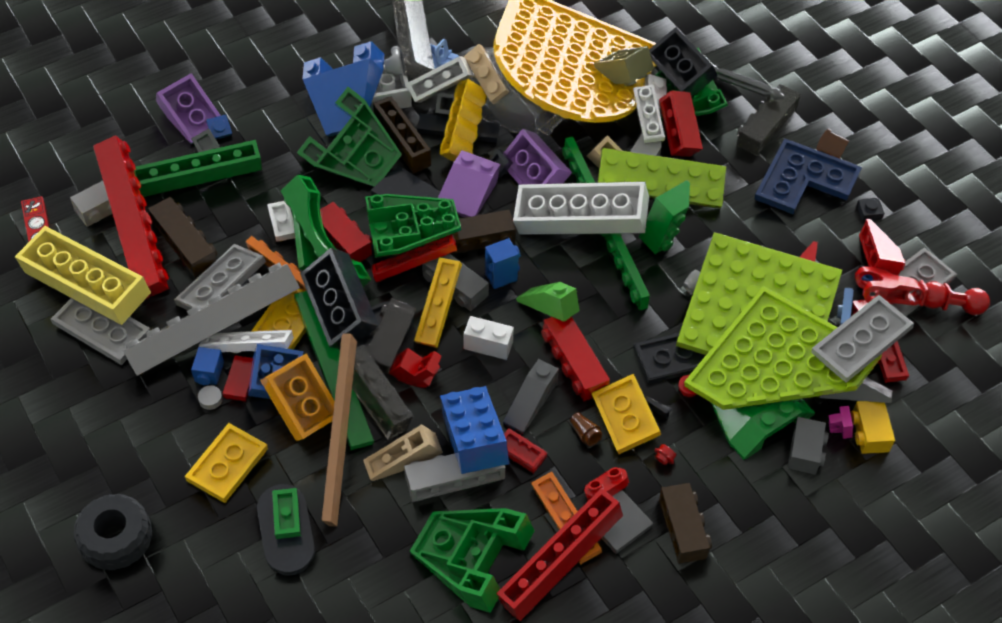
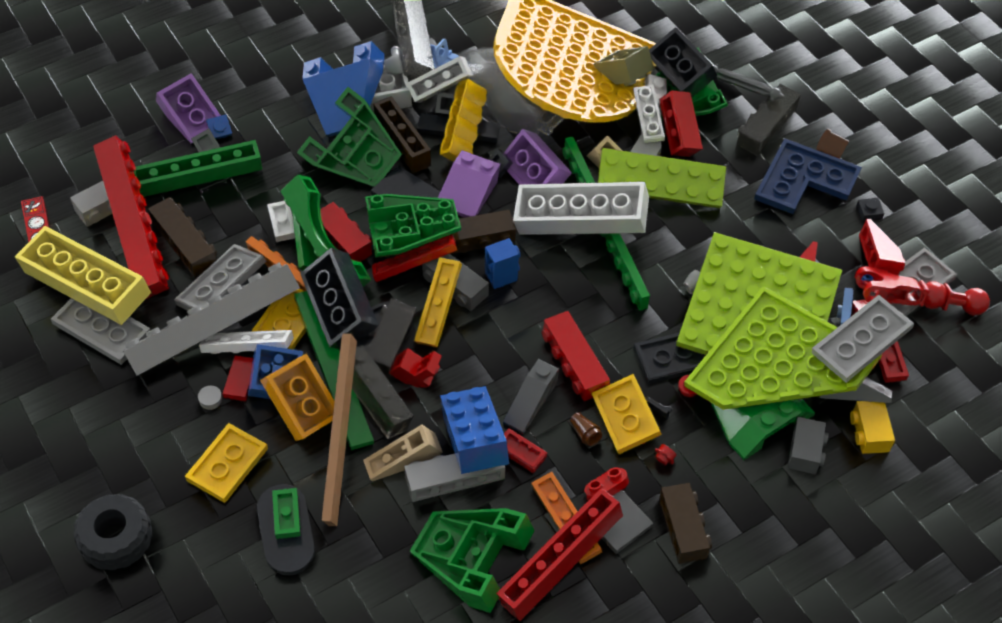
(207, 366): blue brick -> none
(486, 74): tan plate -> none
(488, 337): white brick -> none
(552, 299): bright green slope -> none
(666, 217): green slope -> none
(841, 422): dark pink tile -> none

